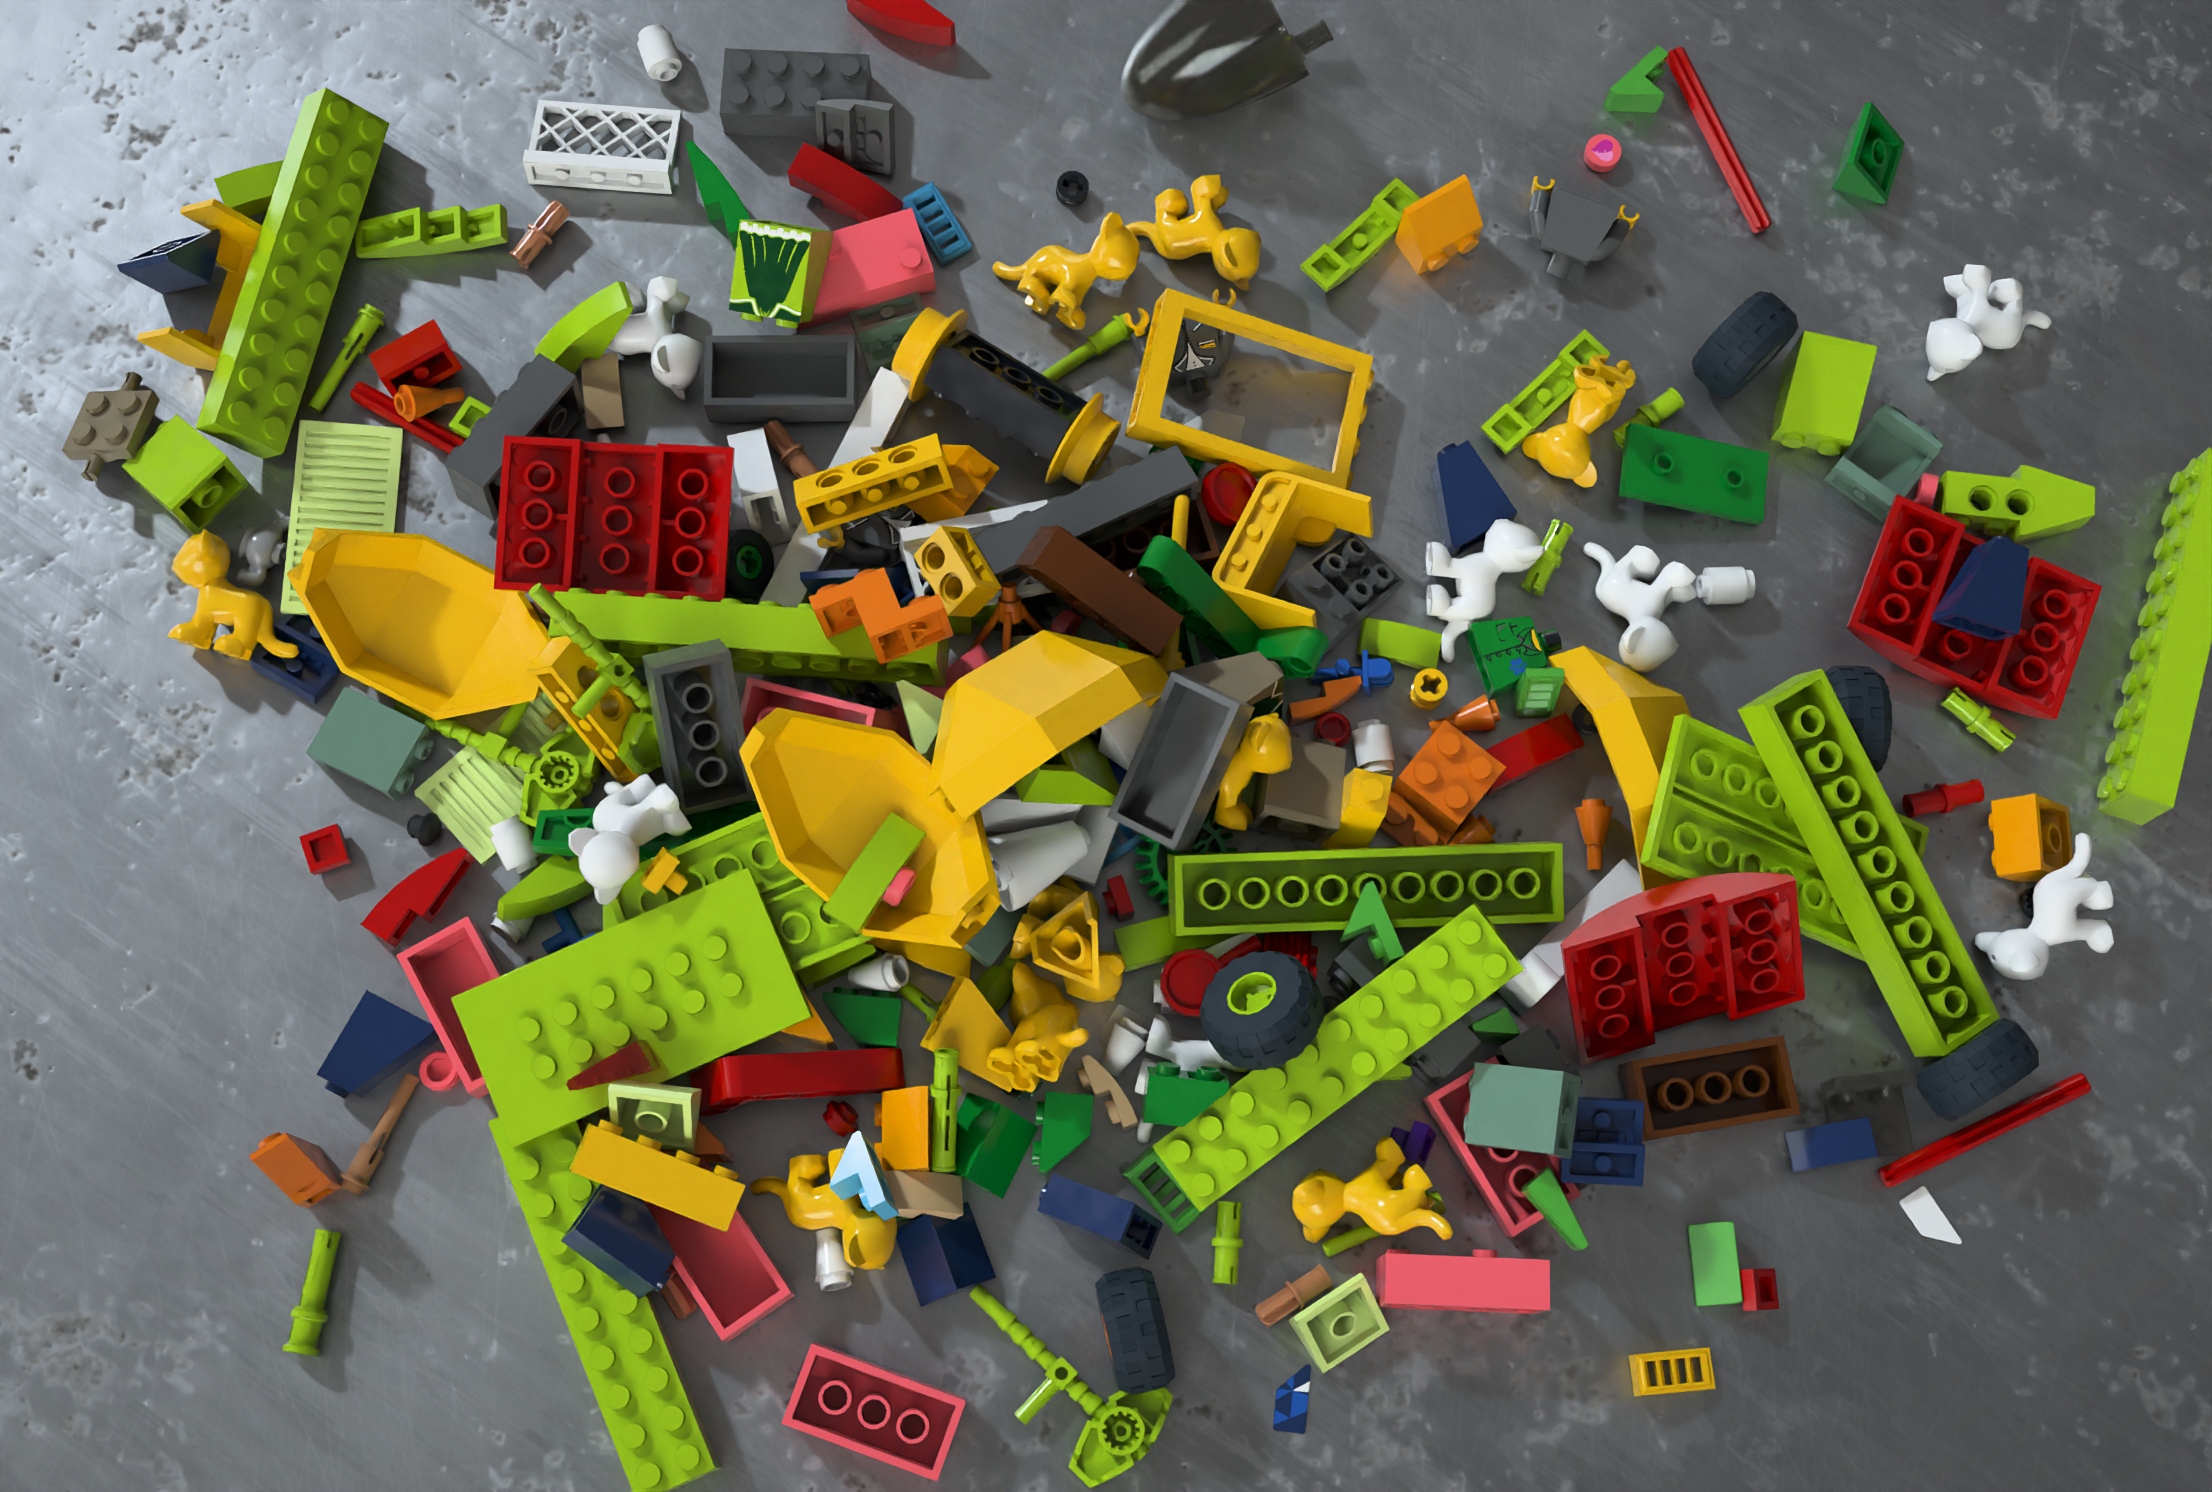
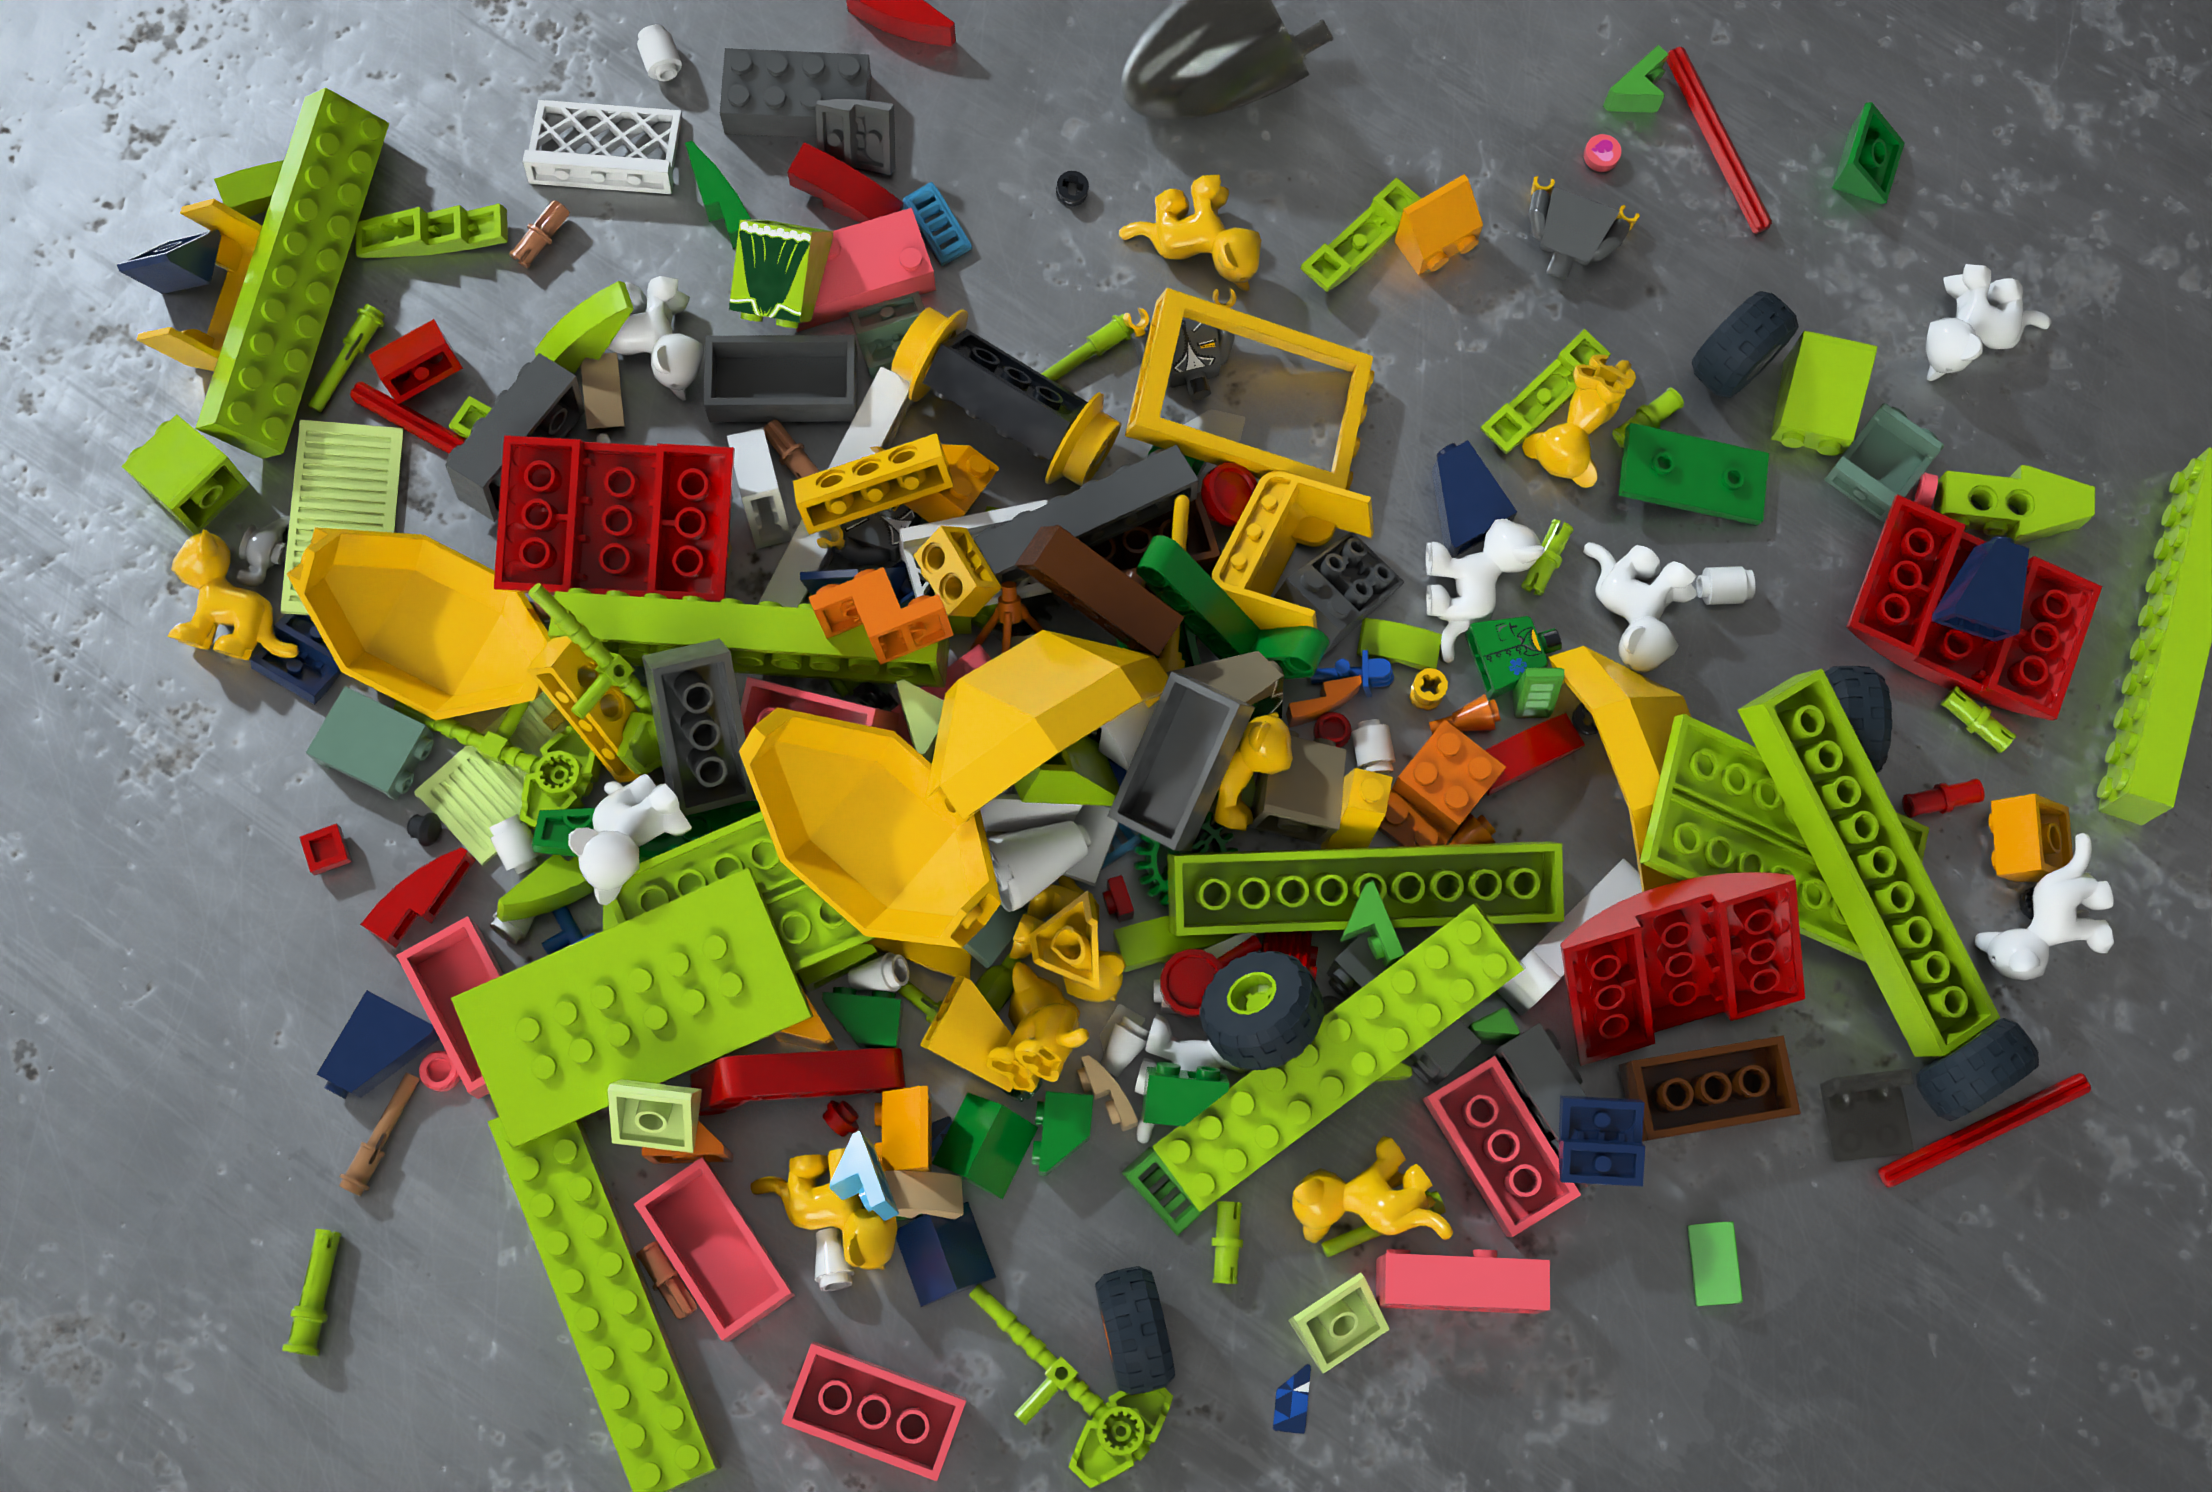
(110, 425): dark tan plate -> none
(296, 1168): orange slope -> none
(418, 401): orange cone -> none
(622, 1240): dark blue slope -> none
(625, 1063): clear red slope -> none
(656, 1176): yellow brick -> none
(662, 872): yellow tile -> none
(758, 567): black bush -> none
(873, 872): lime slope -> none
(900, 886): coral tile -> none
(945, 1094): lime pin -> none
(1066, 623): coral tile -> none
(1100, 1215): dark blue slope -> none
(1111, 258): yellow animal -> none
(1293, 1296): nougat axle -> none
(1416, 1143): dark purple tile -> none
(1522, 1109): sand green panel -> none
(1549, 1199): bright green slope -> none
(1594, 824): orange cone -> none
(1640, 1373): yellow slope -> none
(1759, 1289): red plate -> none
(1830, 1144): dark blue slope -> none
(1928, 1216): white sticker -> none

